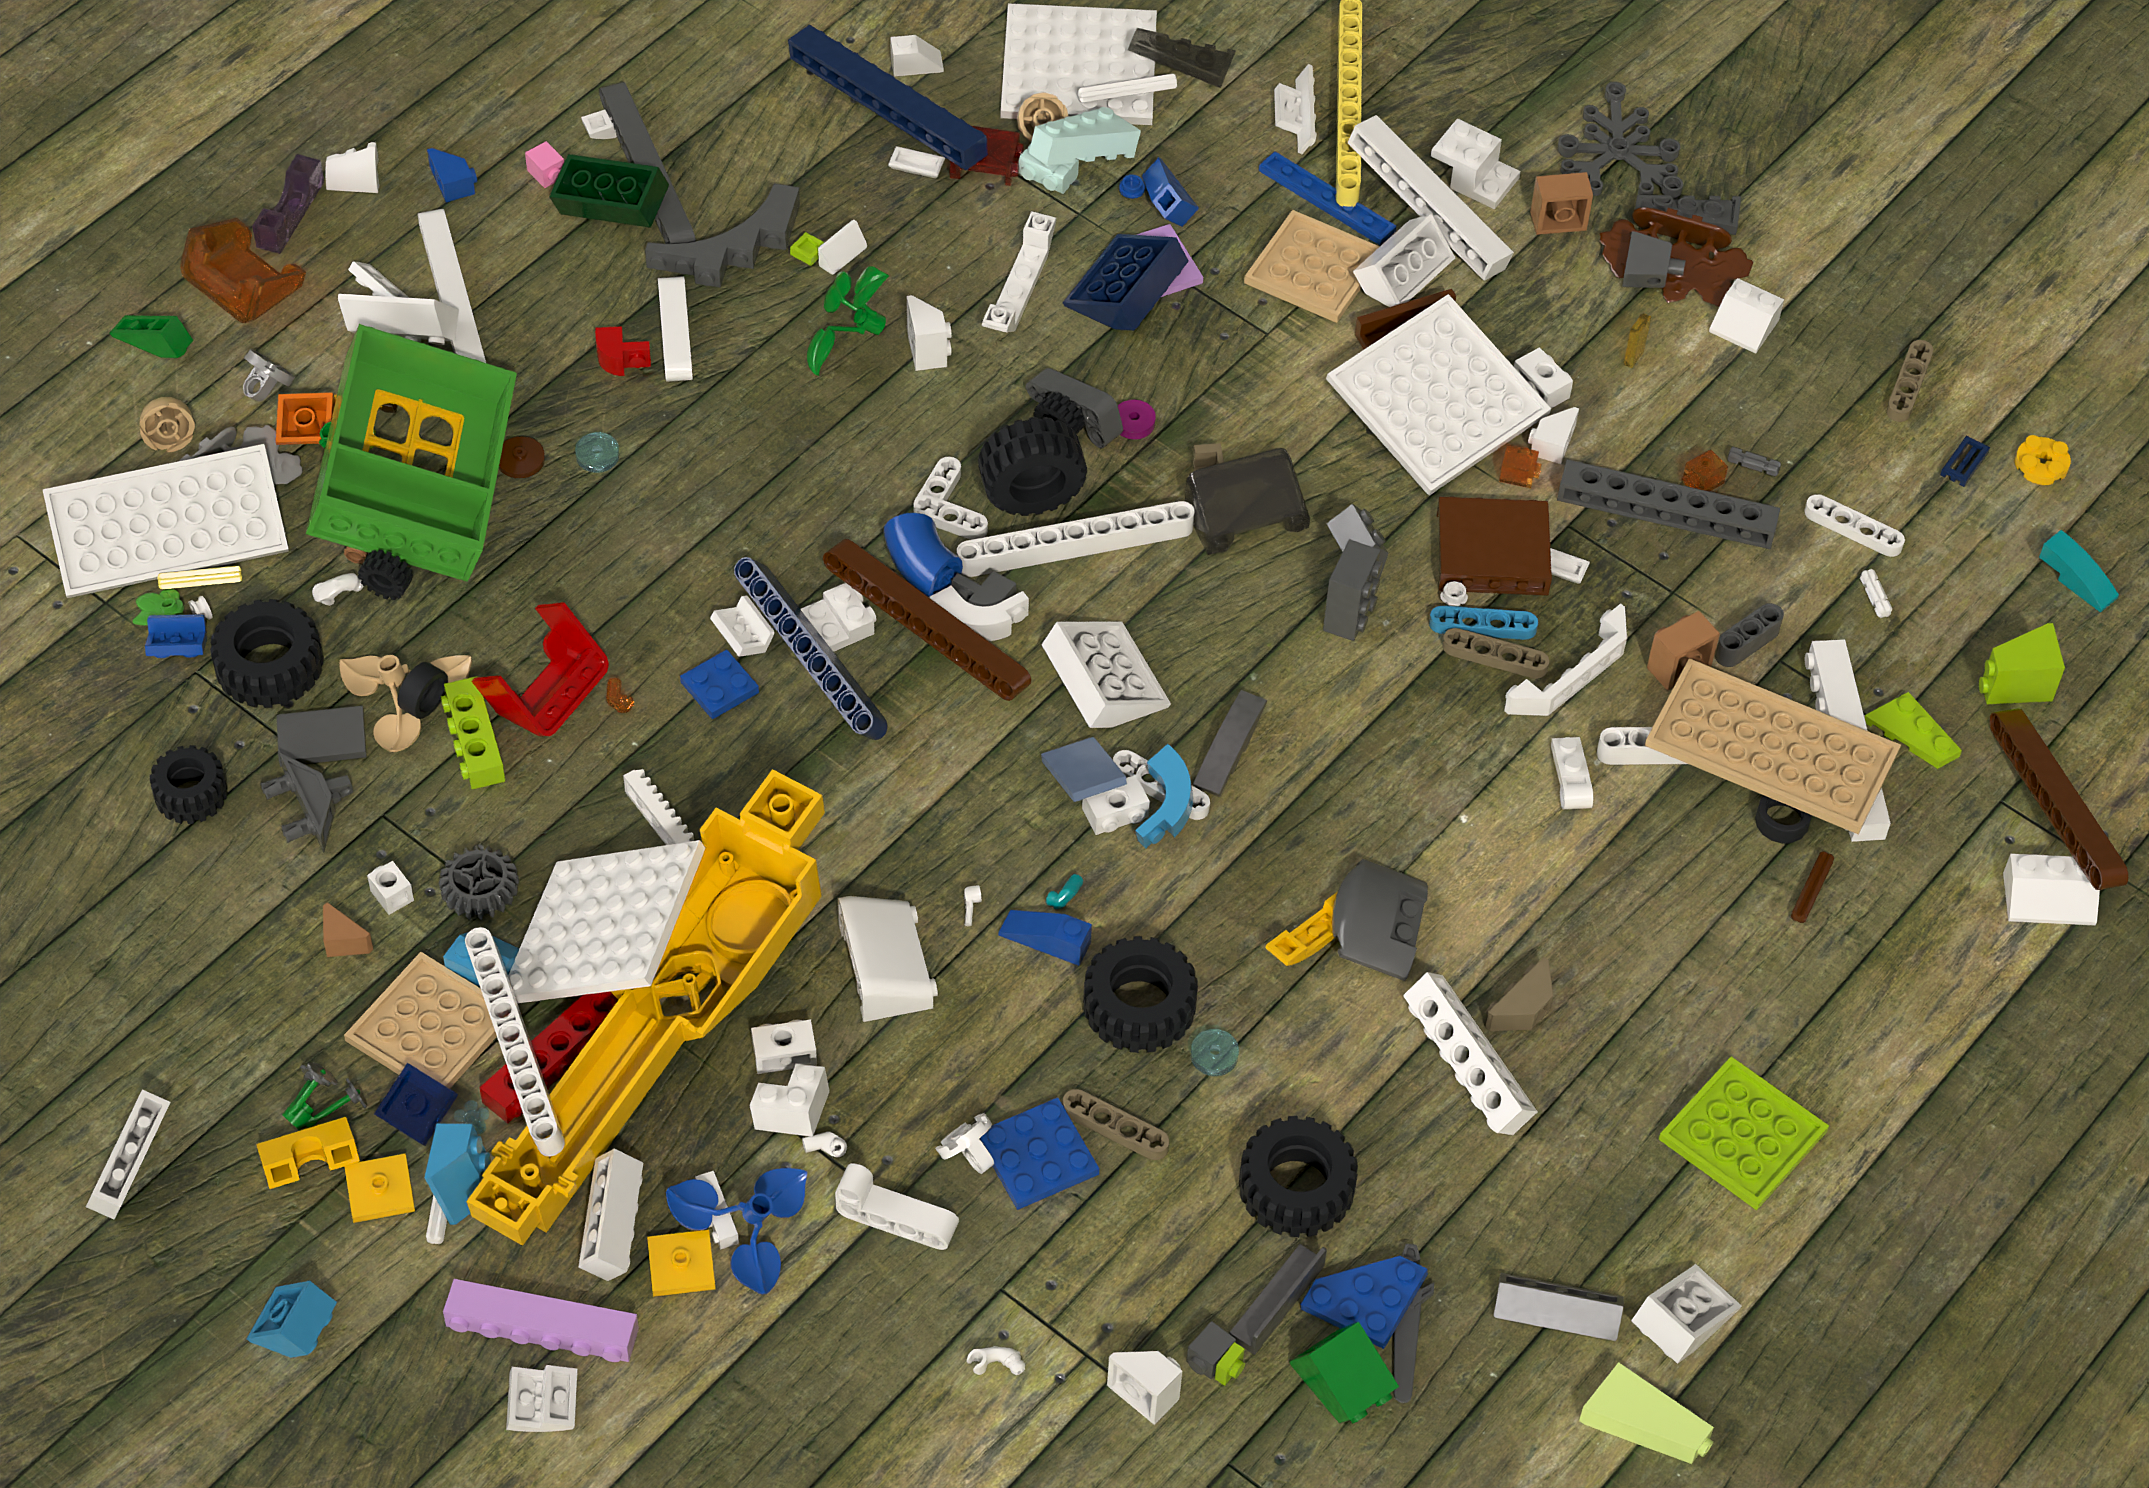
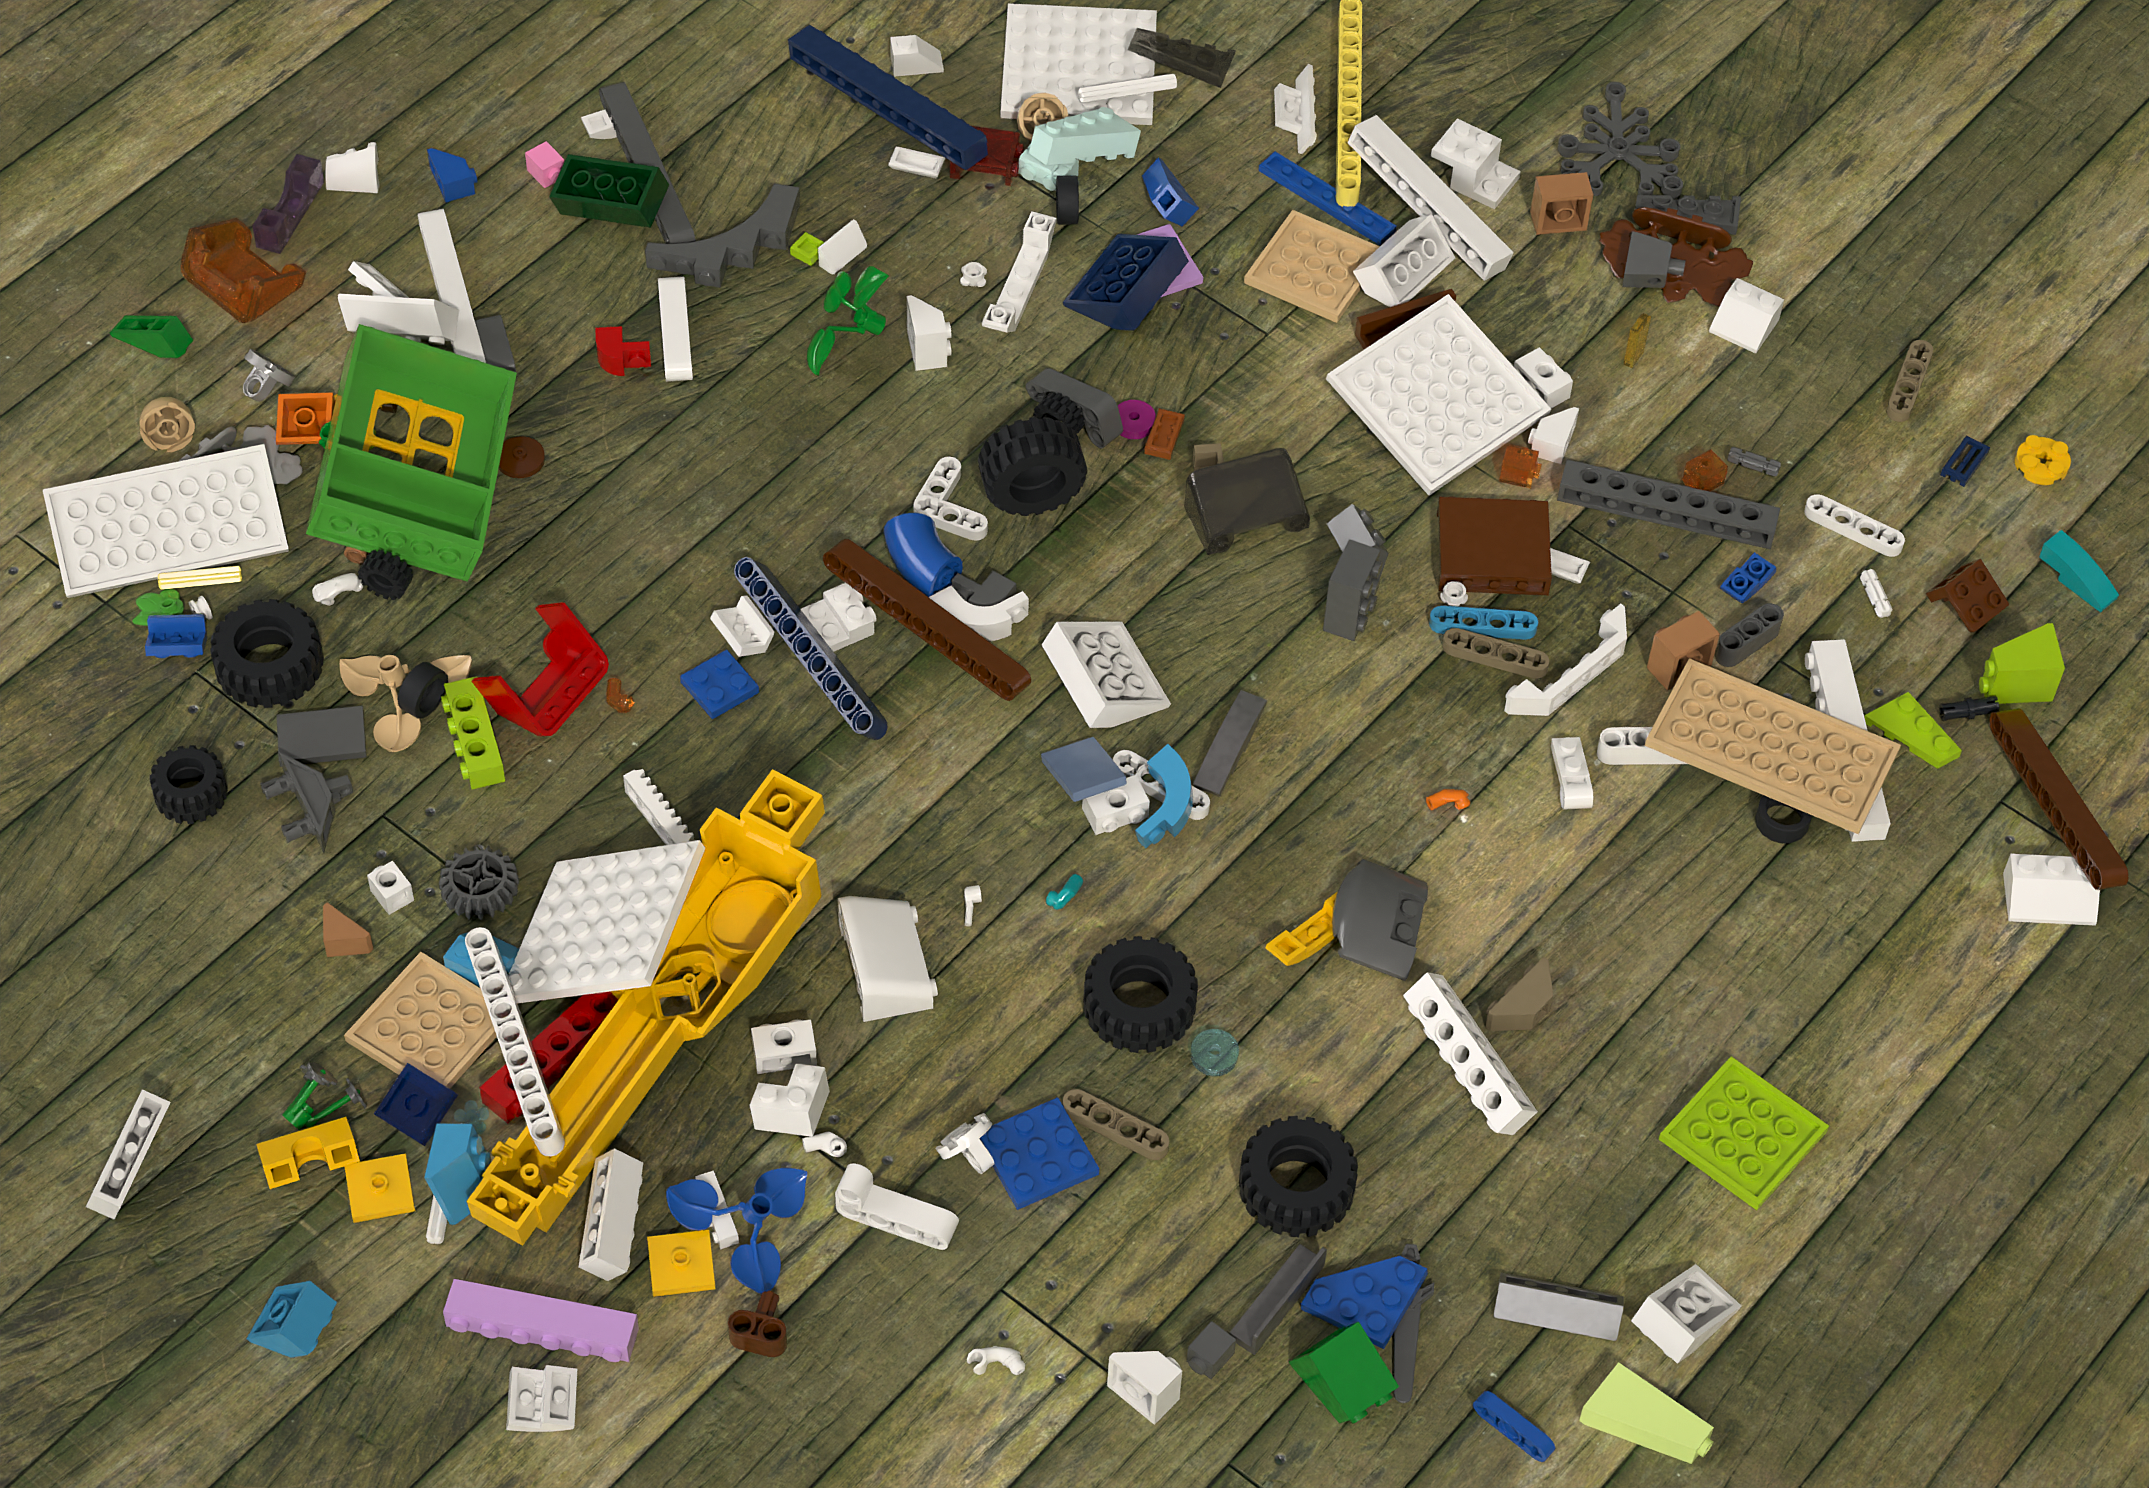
(495, 342): none -> dark grey beam
(597, 462): clear light blue piece -> none
(760, 1325): none -> reddish brown beam
(973, 274): none -> white plate
(1049, 933): blue slope -> none
(1067, 200): none -> black tyre
(1076, 538): white beam -> none
(1132, 187): blue plate -> none
(1164, 434): none -> dark orange plate
(1230, 1364): lime plate -> none
(1446, 796): none -> orange arm
(1514, 1426): none -> blue beam
(1749, 578): none -> blue slope
(1812, 887): reddish brown axle -> none
(1968, 708): none -> black pin
(1971, 593): none -> reddish brown bracket

